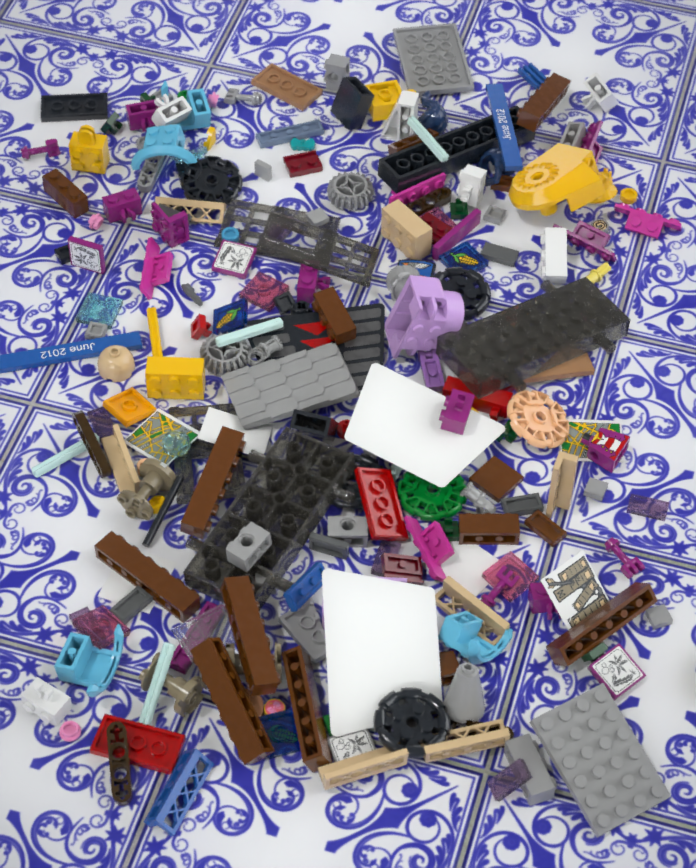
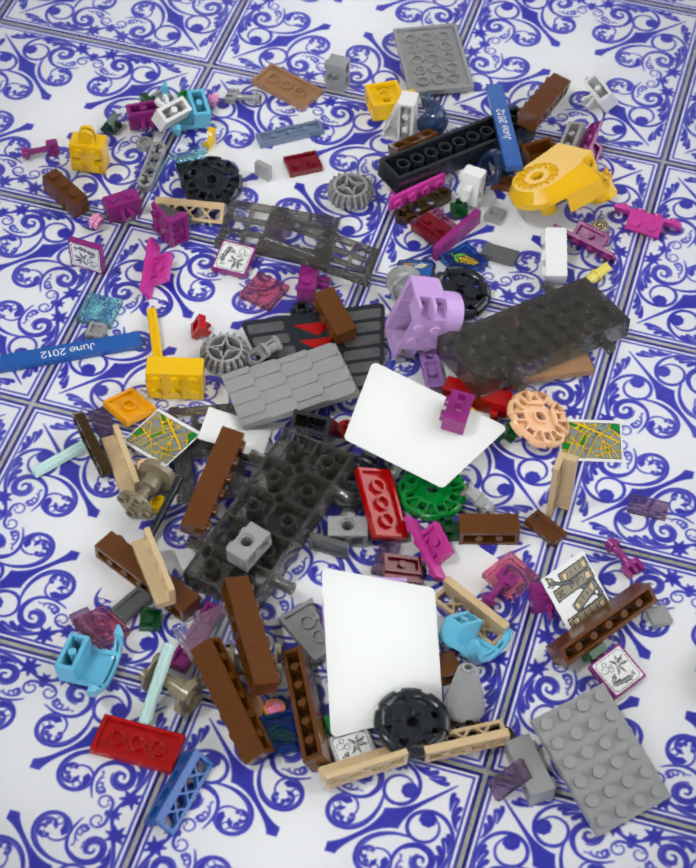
(46, 702): white brick -> none
(62, 254): black tile -> none
(70, 731): bright pink plate -> none
(74, 107): black tile -> none
(116, 363): tan cylinder -> none
(119, 763): dark brown beam -> none
(150, 620): none -> dark green tile
(154, 570): none -> tan fence
(163, 141): medium azure piece -> none
(176, 443): clear light blue head -> none
(189, 291): dark grey piece -> none
(230, 234): dark azure tile -> none
(230, 317): clear blue tile -> none
(249, 332): light aqua axle -> none
(284, 302): black tile -> none
(302, 144): teal piece -> none
(304, 587): blue tile -> none
(317, 217): light grey tile -> none
(352, 103): black brick -> none
(406, 230): tan brick -> none
(427, 138): light aqua axle -> none
(496, 479): reddish brown tile -> none
(522, 504): dark grey tile -> none
(534, 73): blue tile -> none
(534, 149): none -> reddish brown panel
(595, 489): light grey tile -> none
(606, 447): magenta torso -> none
(628, 195): yellow tile -> none

